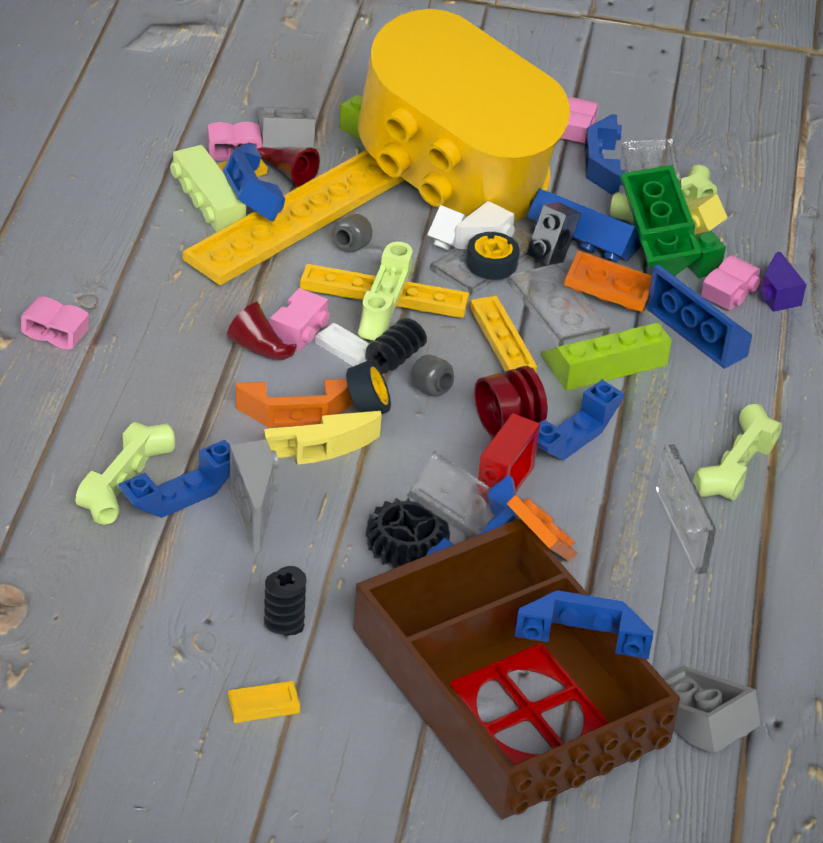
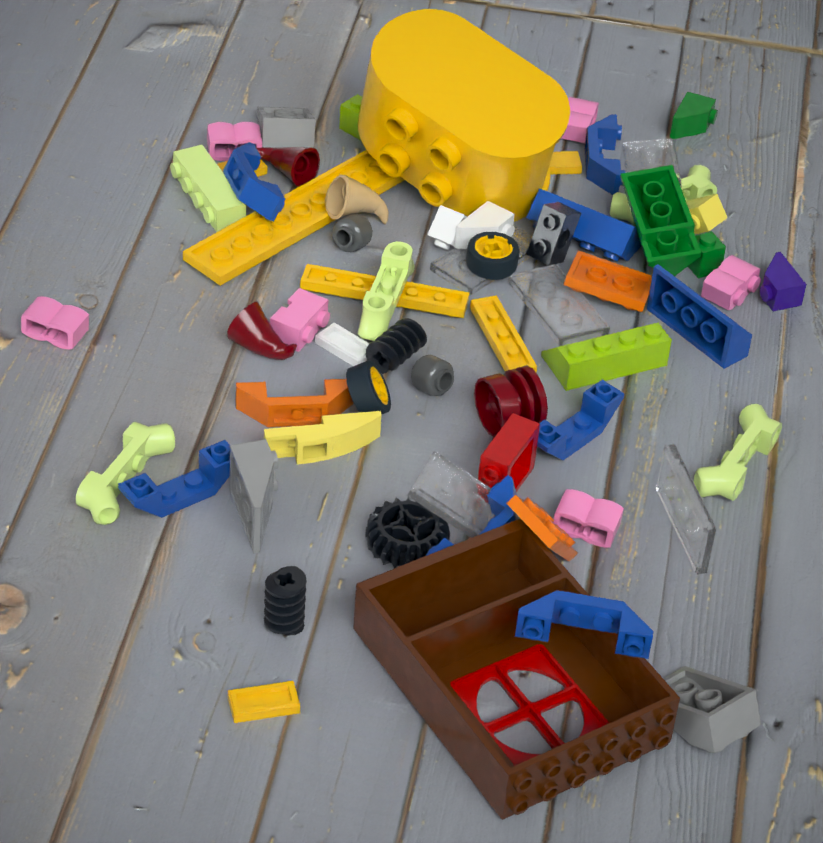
(349, 197): none -> tan hat
(565, 163): none -> yellow tile
(588, 518): none -> bright pink brick
(693, 116): none -> green slope

